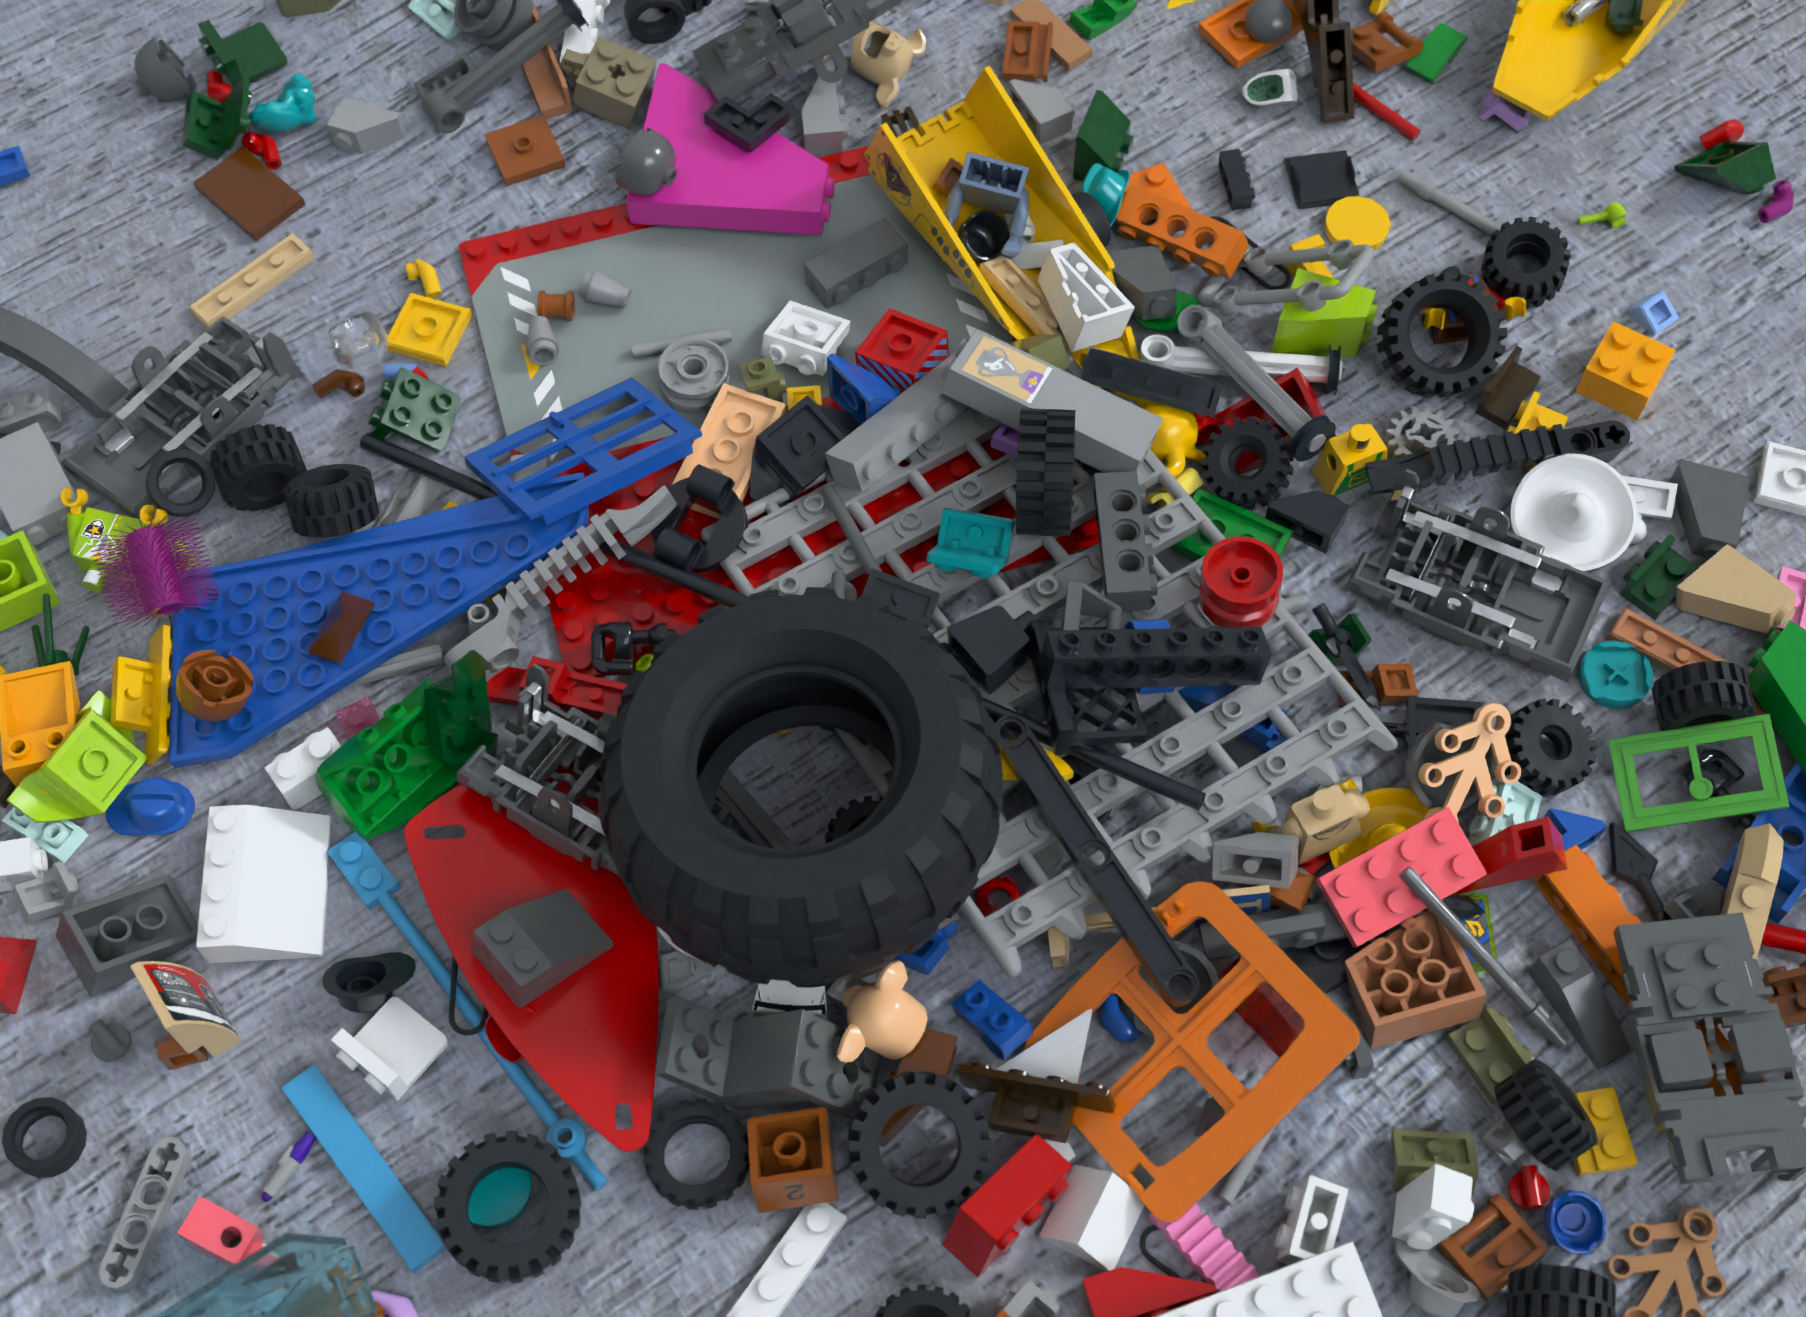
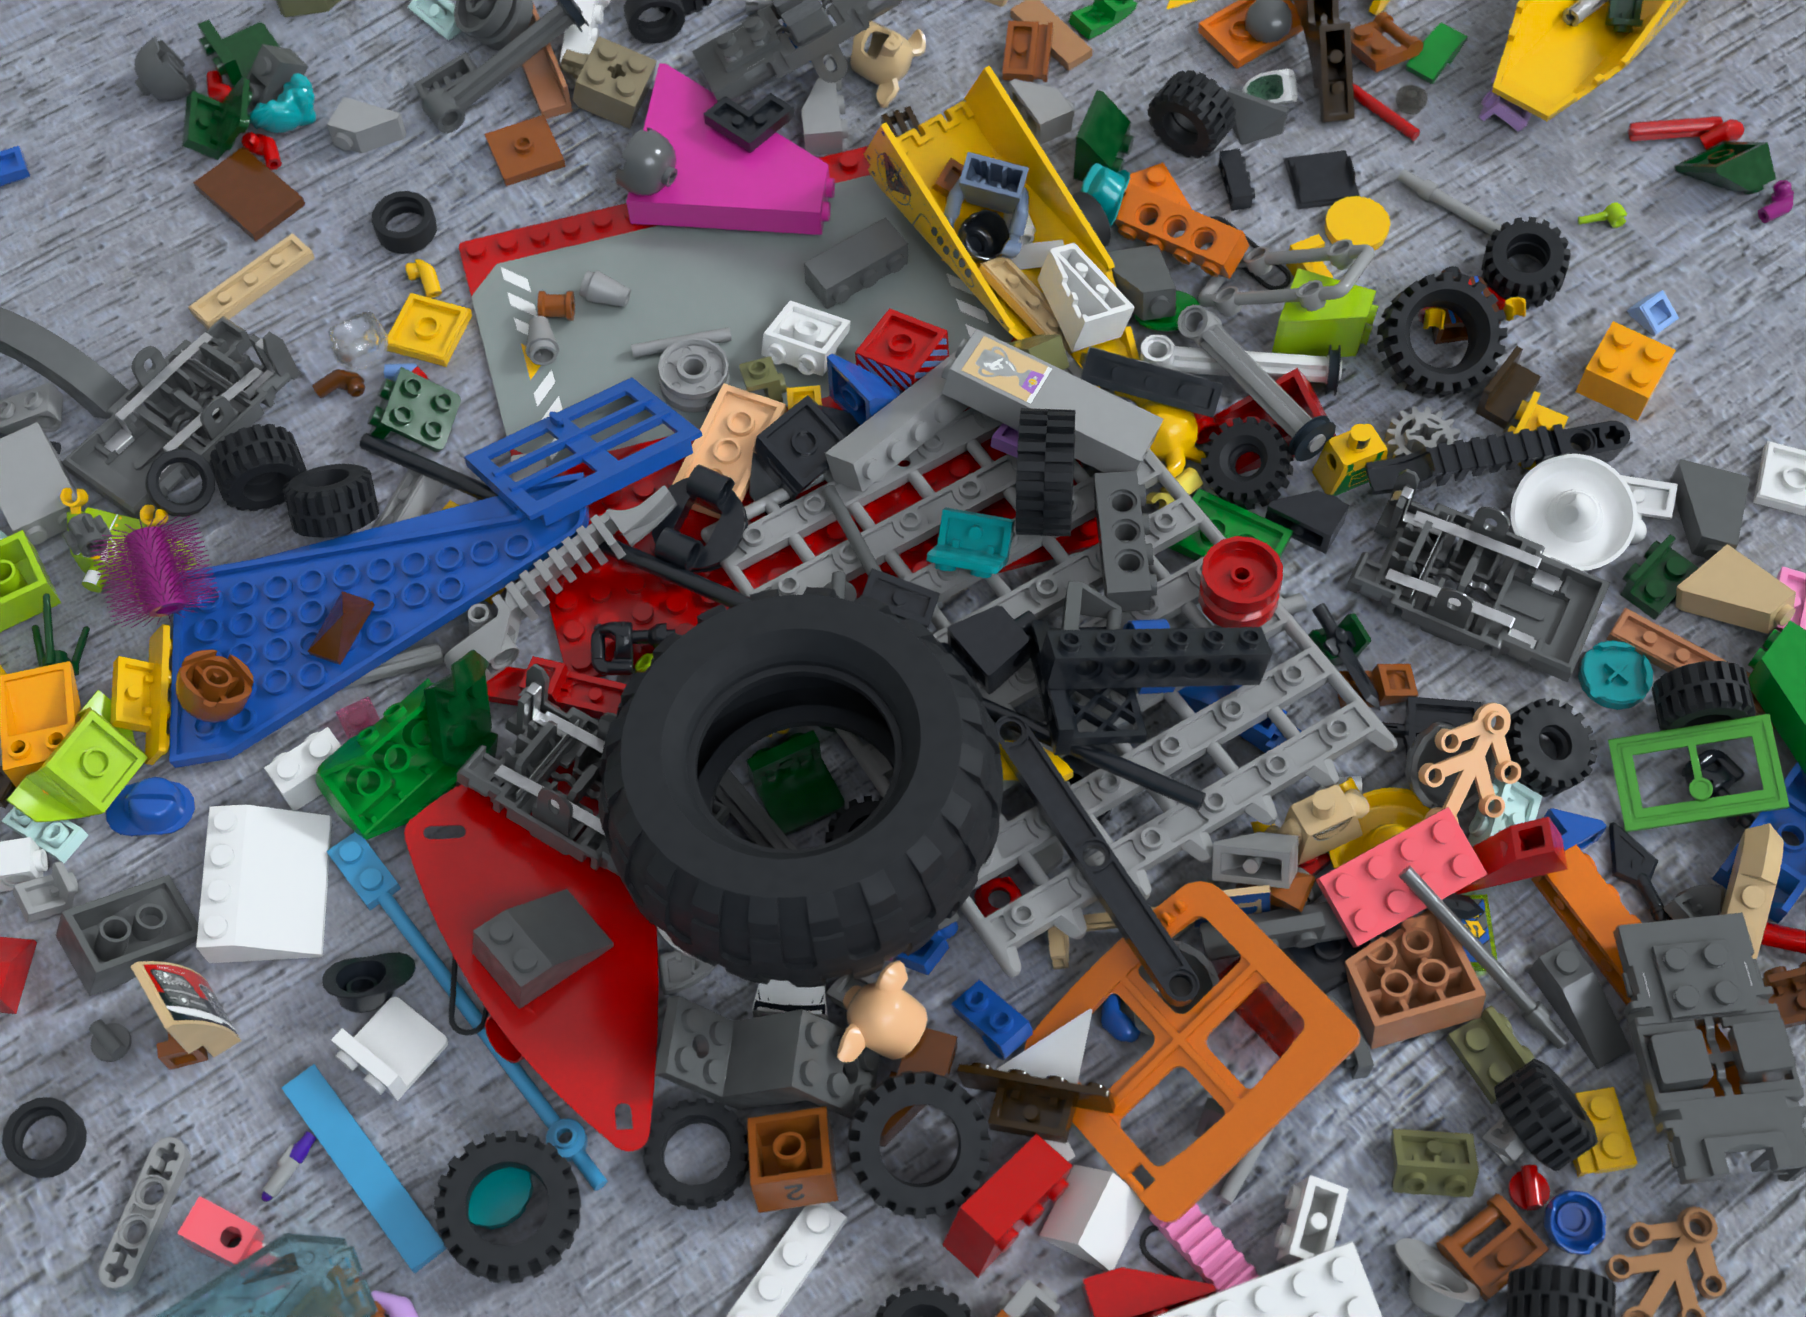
(83, 533): none -> dark grey gear
(271, 71): none -> dark grey slope
(410, 240): none -> black tyre
(794, 782): none -> dark green bracket
(1191, 114): none -> black tyre
(1256, 117): none -> dark grey slope
(1411, 99): none -> clear smoke plate
(1432, 1207): white brick -> none
(1672, 128): none -> red axle

